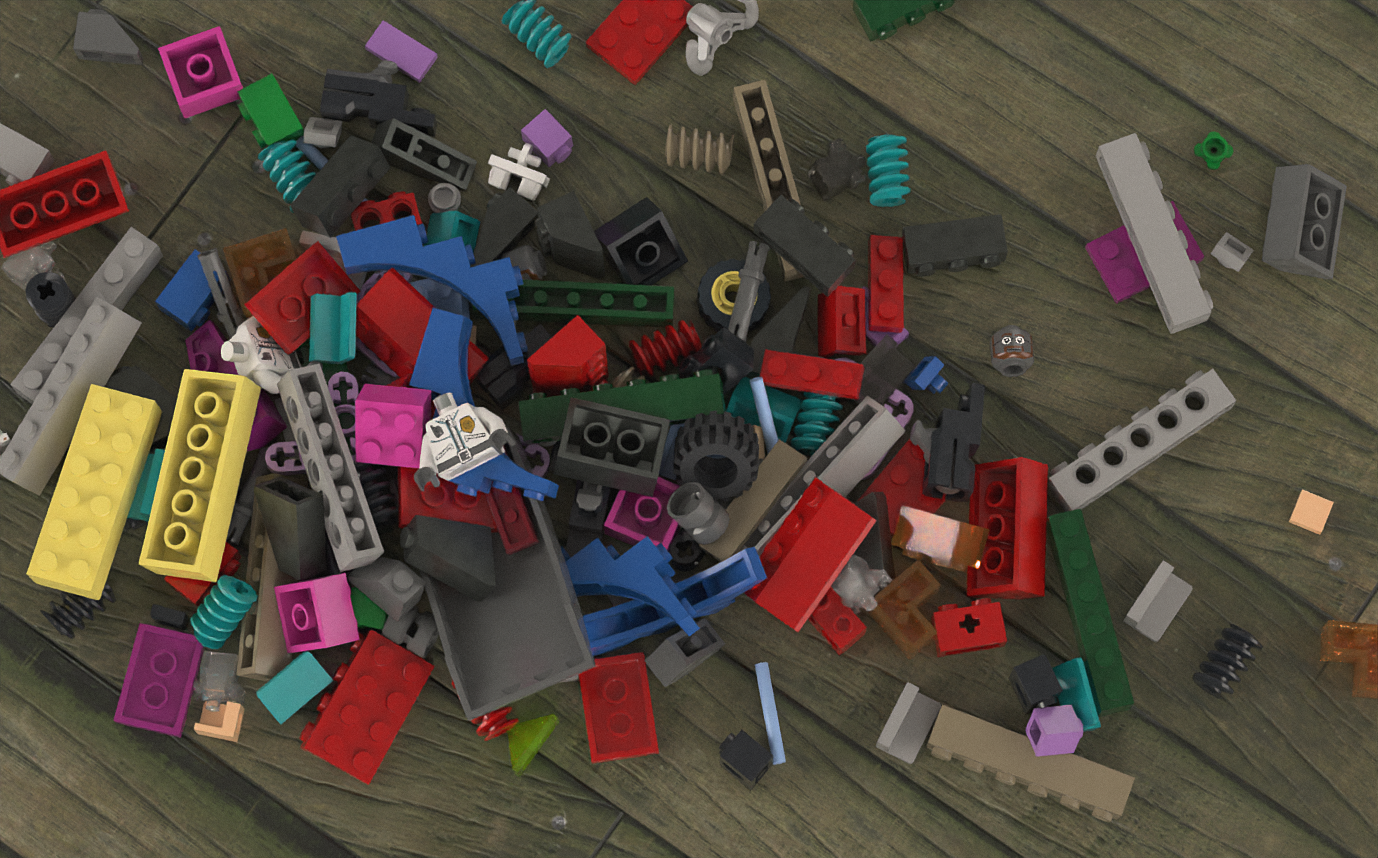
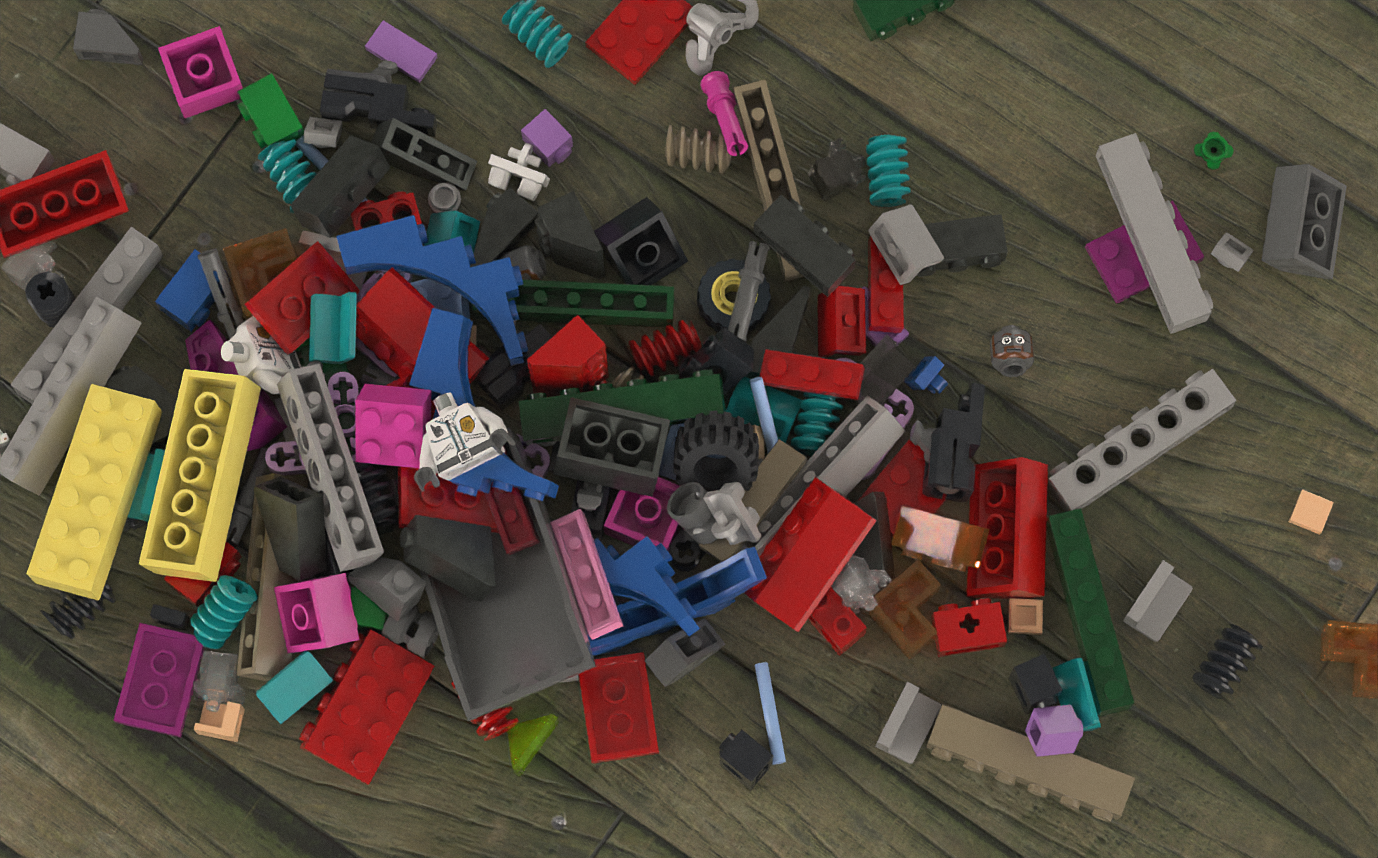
(586, 574): none -> bright pink tile
(722, 104): none -> dark pink pin
(732, 518): none -> light grey hips
(905, 243): none -> light grey panel
(1025, 616): none -> light nougat tile

